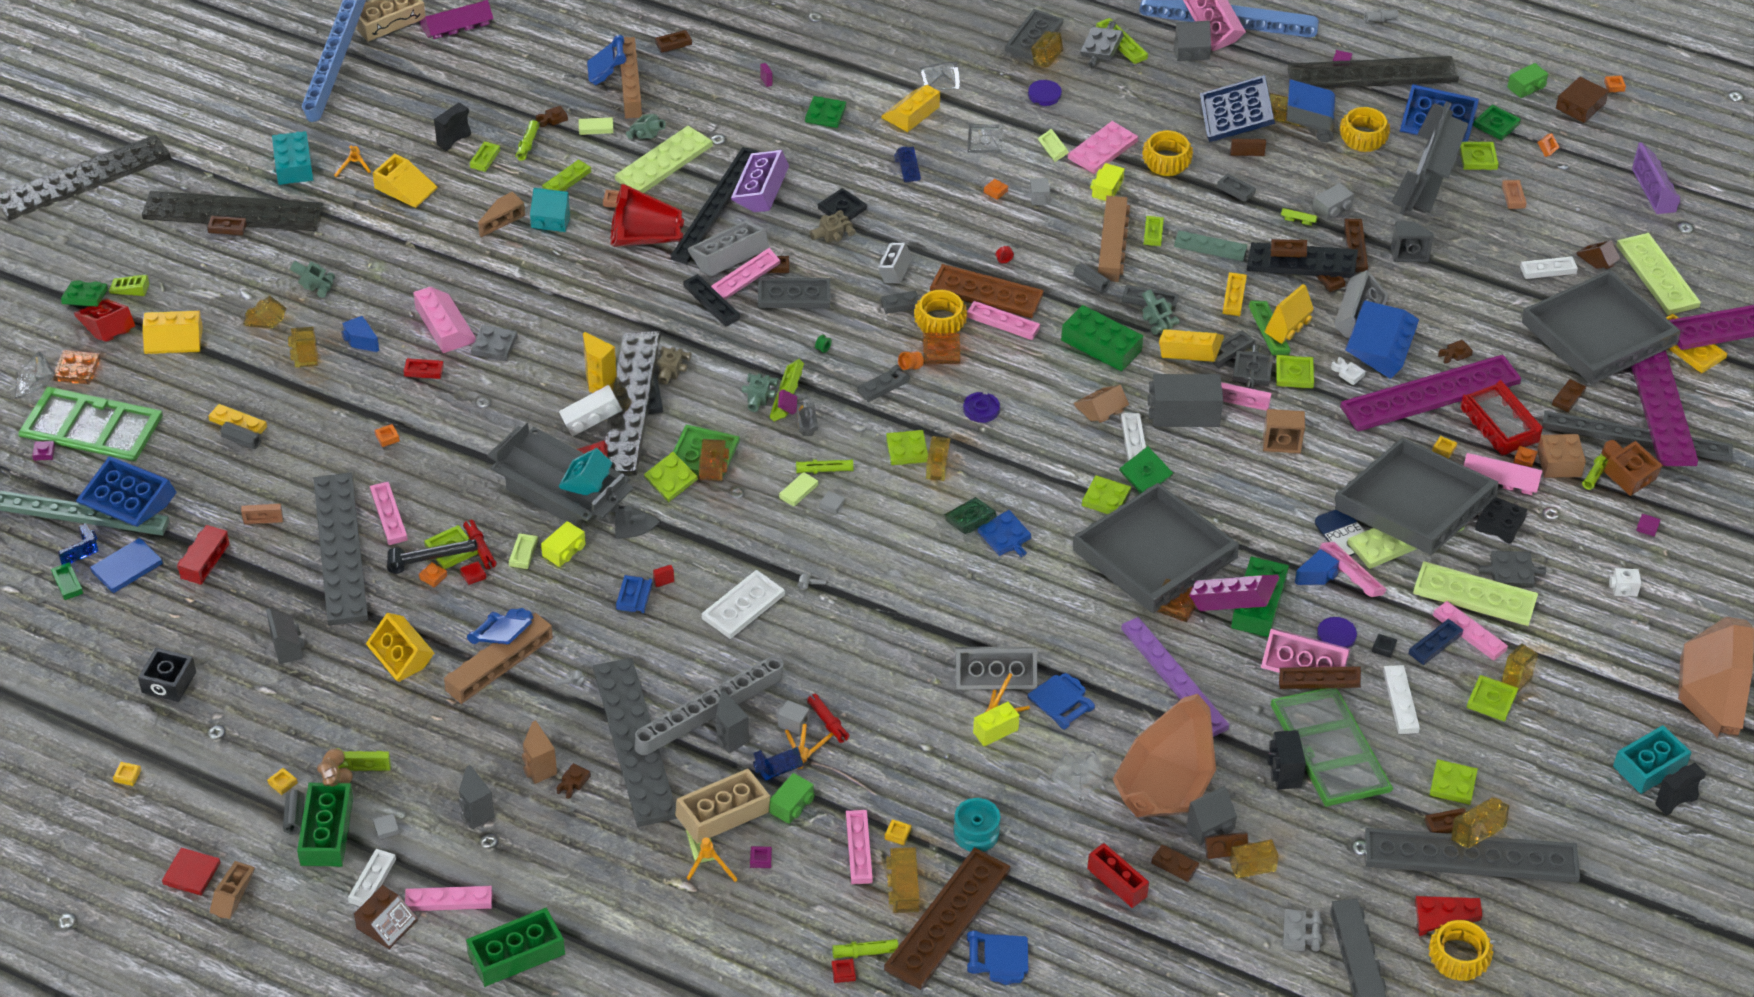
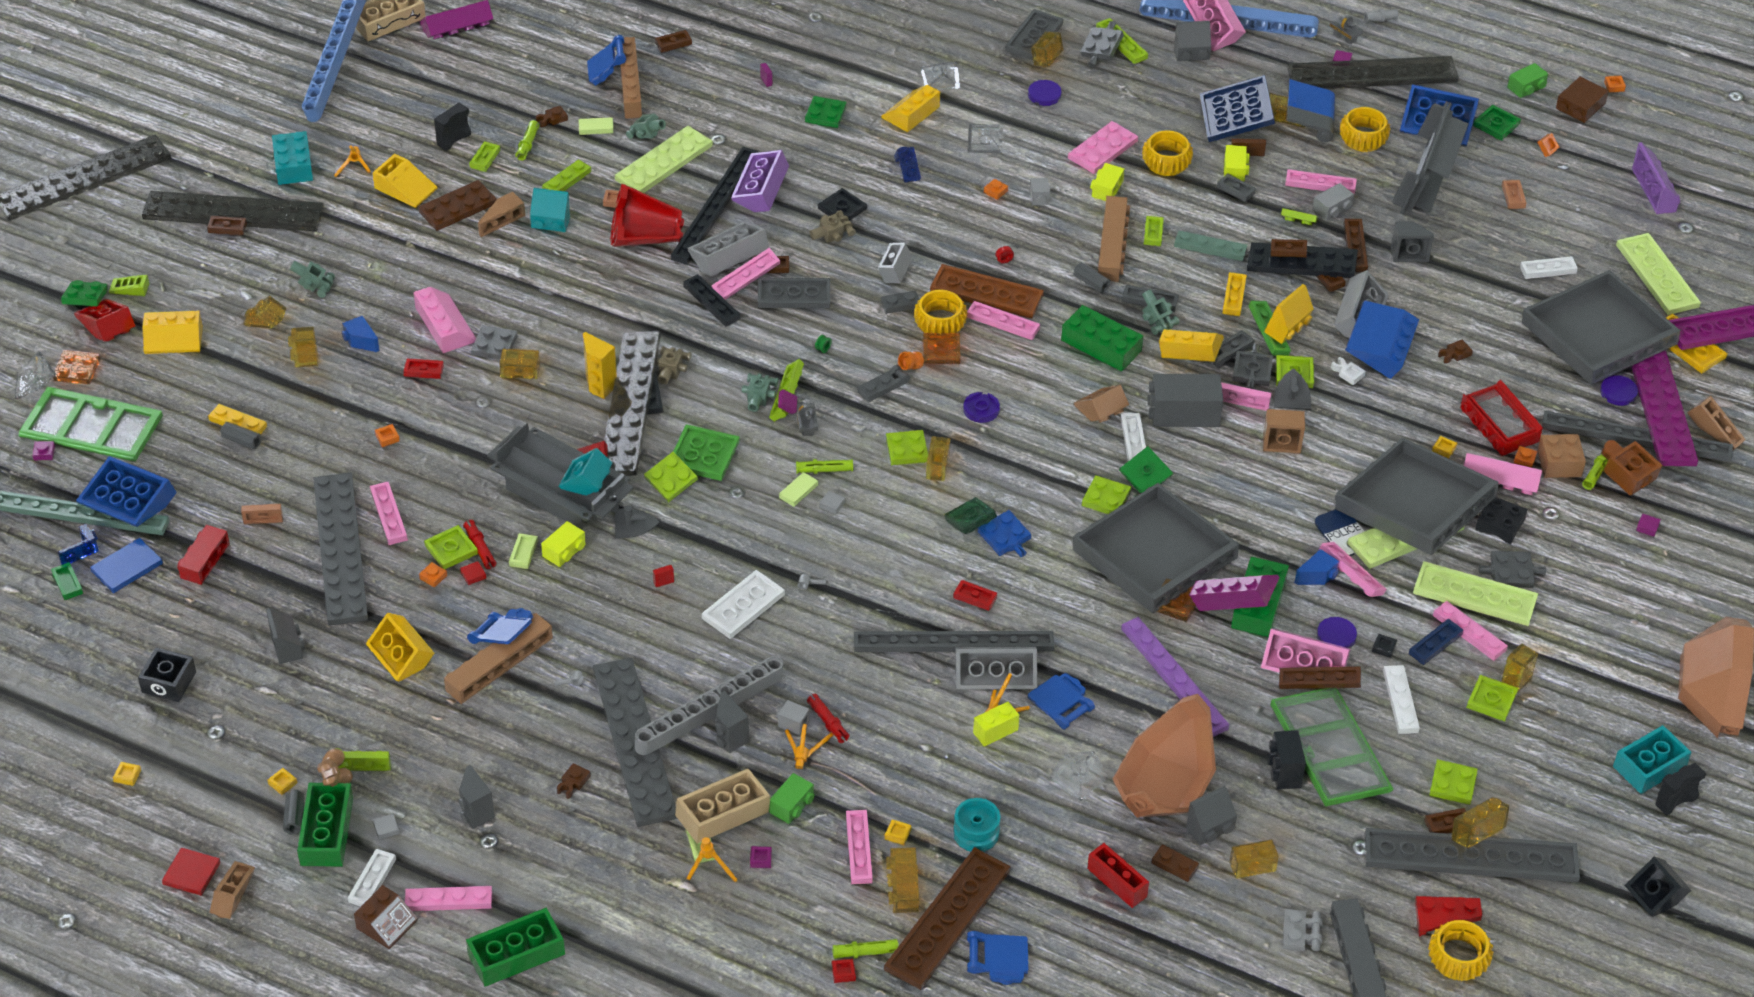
(398, 558): black piece -> none
(457, 205): none -> reddish brown plate
(519, 363): none -> clear yellow brick
(538, 755): medium nougat slope -> none
(590, 410): white brick -> none
(634, 594): blue plate -> none
(712, 459): clear orange brick -> none
(777, 764): clear blue bracket -> none
(947, 640): none -> dark grey plate
(975, 595): none -> red plate
(1053, 145): yellowish green tile -> none
(1221, 845): reddish brown plate -> none
(1235, 161): none -> neon yellow brick
(1292, 392): none -> dark grey shield
(1317, 181): none -> bright pink plate
(1345, 27): none -> flat silver hips
(1427, 393): magenta plate -> none
(1478, 156): lime plate -> none
(1569, 395): reddish brown plate -> none
(1600, 254): reddish brown slope -> none
(1619, 390): none -> dark purple tile
(1625, 582): white brick -> none
(1657, 887): none -> black slope
(1714, 421): none -> medium nougat slope

